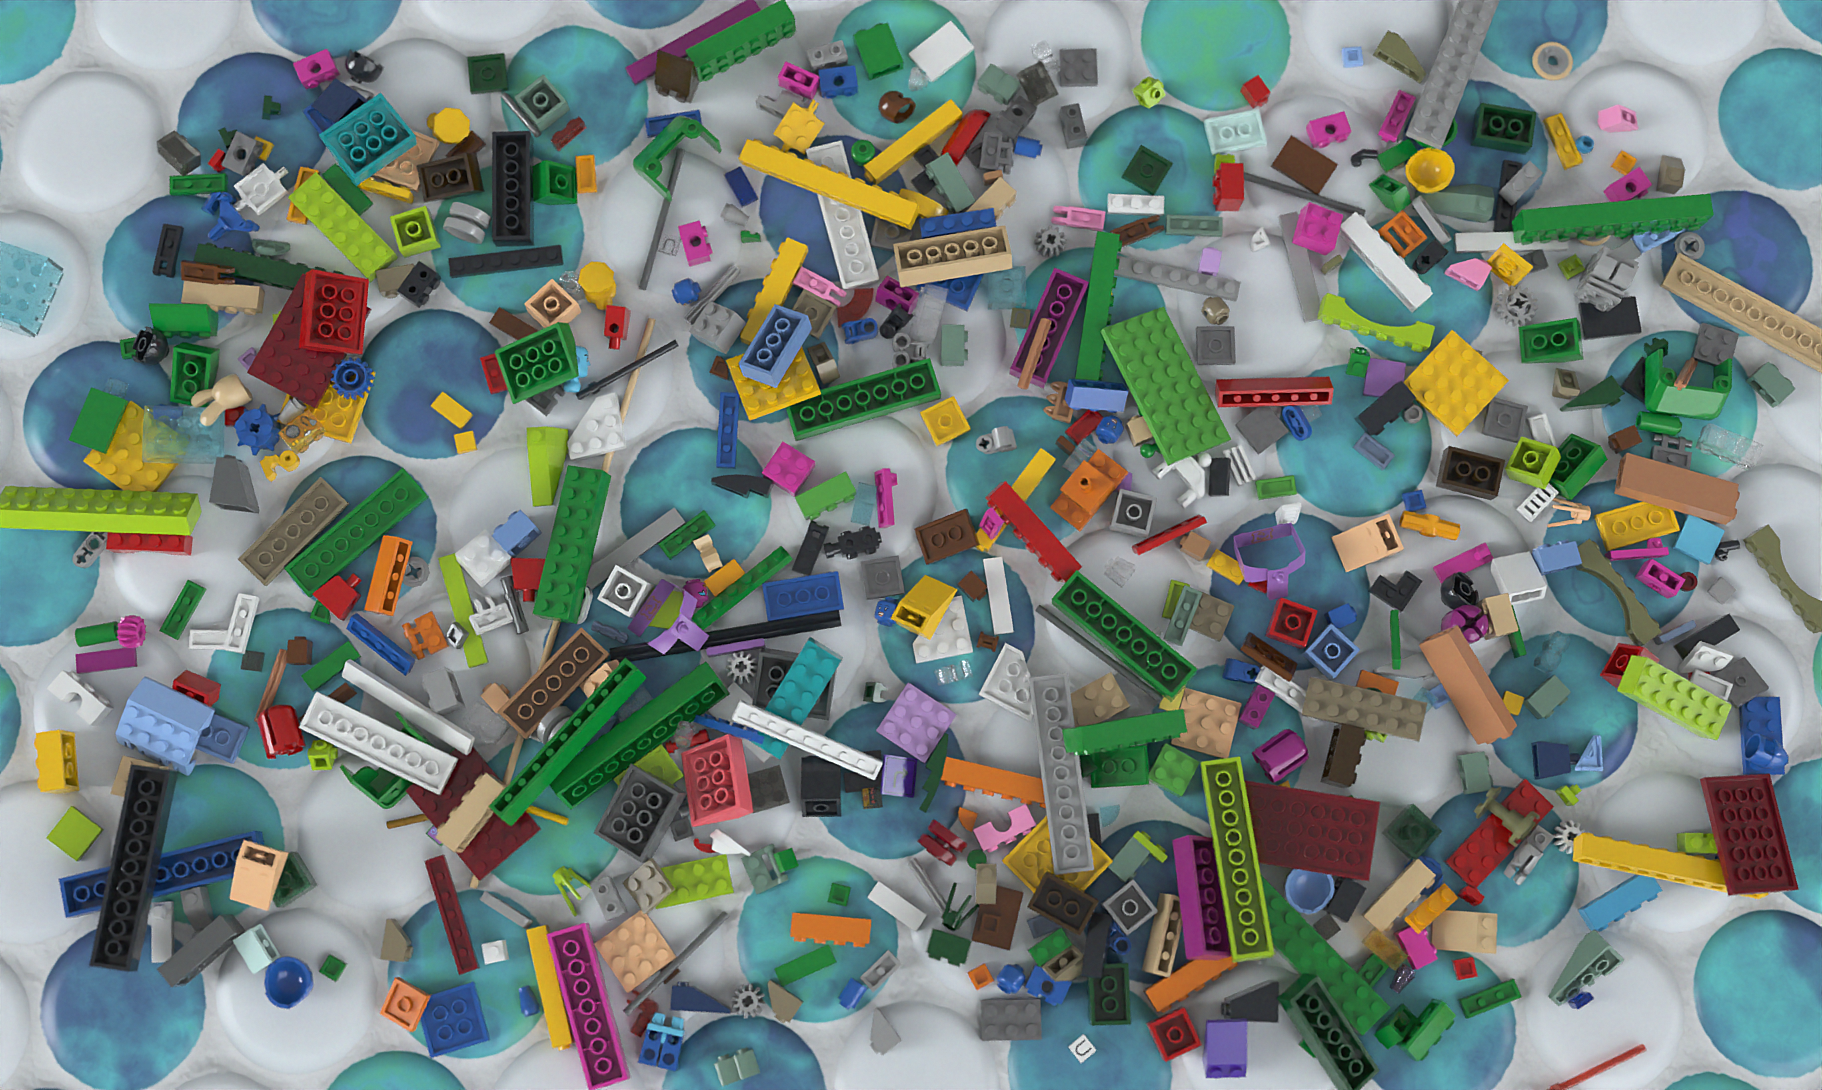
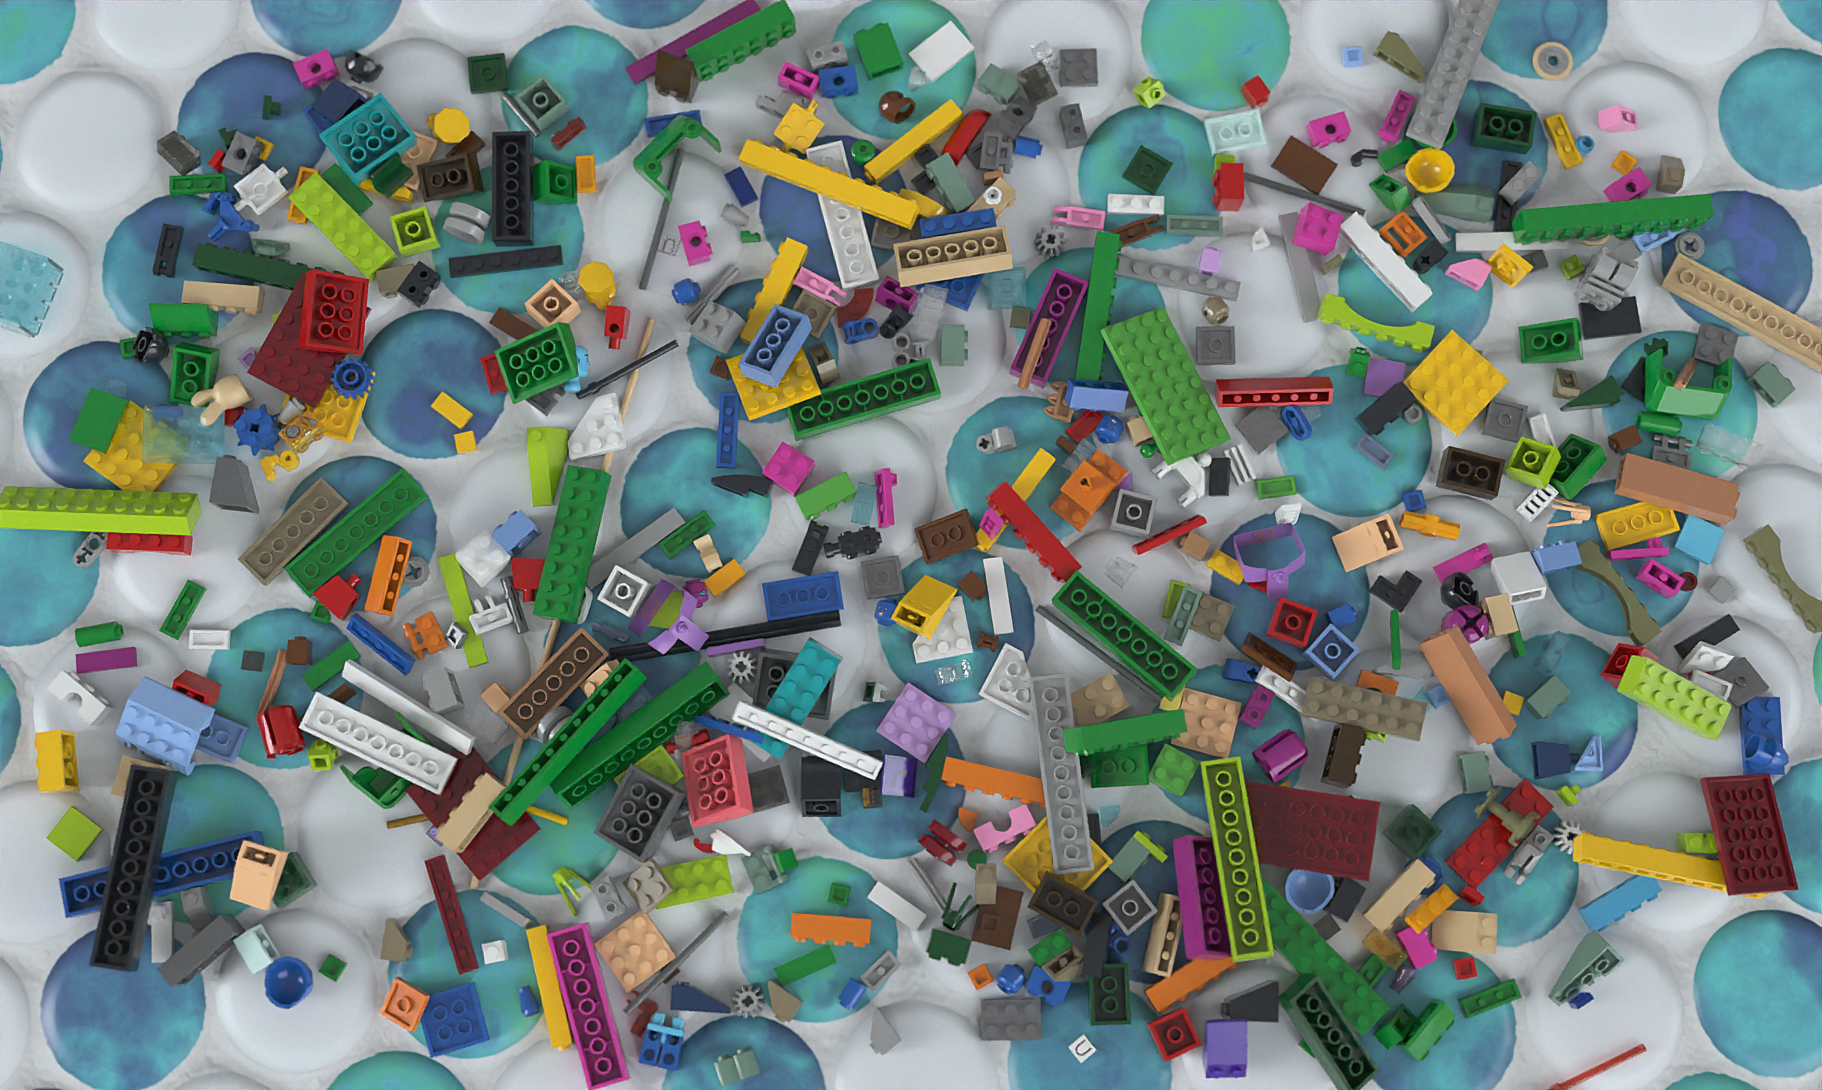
(131, 631): dark pink gear -> none
(205, 272): reddish brown hinge -> none
(241, 623): white plate -> none
(391, 176): none -> dark green panel
(741, 588): green plate -> none
(945, 421): yellow plate -> none
(992, 191): none -> white plate
(1514, 313): light grey gear -> none
(1675, 632): sand blue tile -> none
(1724, 547): black arm -> none

